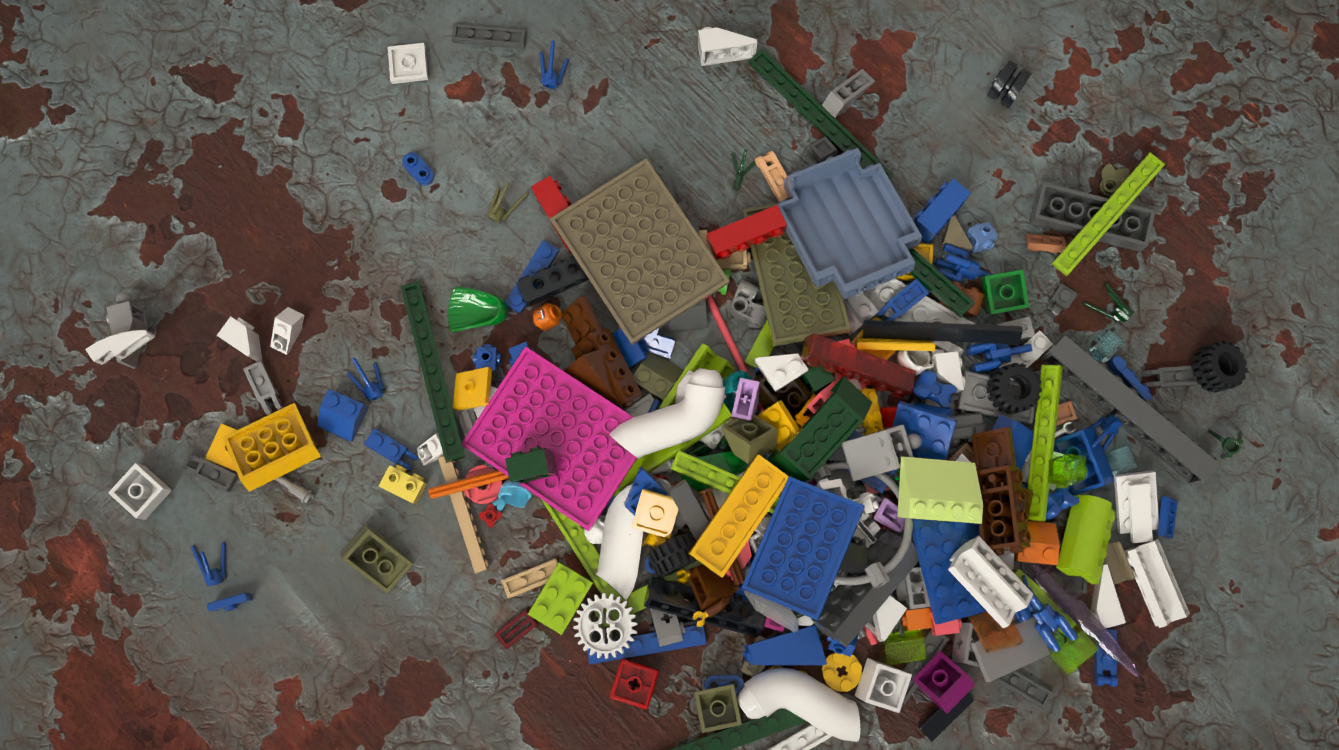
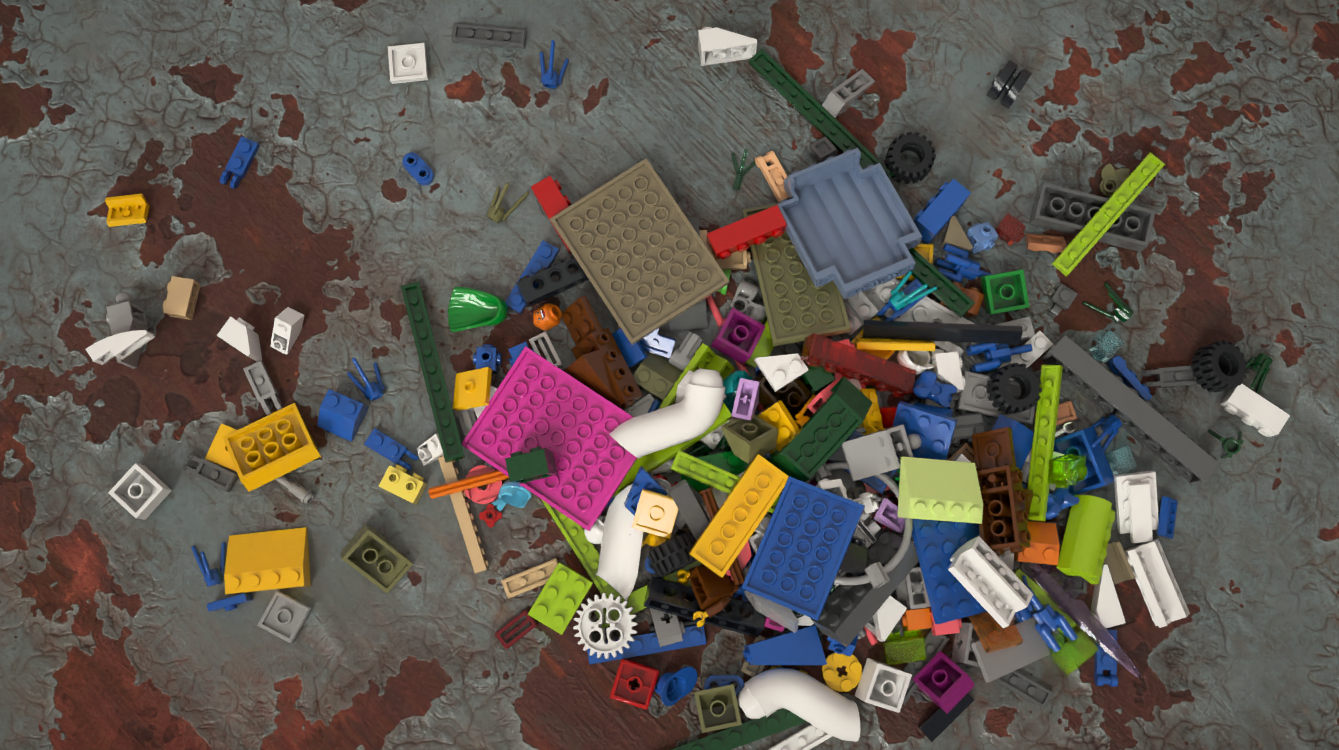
(127, 210): none -> yellow bracket
(181, 298): none -> tan brick
(239, 162): none -> blue hinge
(267, 561): none -> yellow slope
(284, 616): none -> light grey plate
(538, 337): none -> white tile
(676, 685): none -> blue piece
(686, 351): none -> light grey piece
(737, 336): none -> magenta brick
(900, 299): none -> teal plant
(917, 145): none -> black tyre
(1010, 230): none -> clear red brick
(1255, 410): none -> white brick
(1261, 365): none -> dark green plant

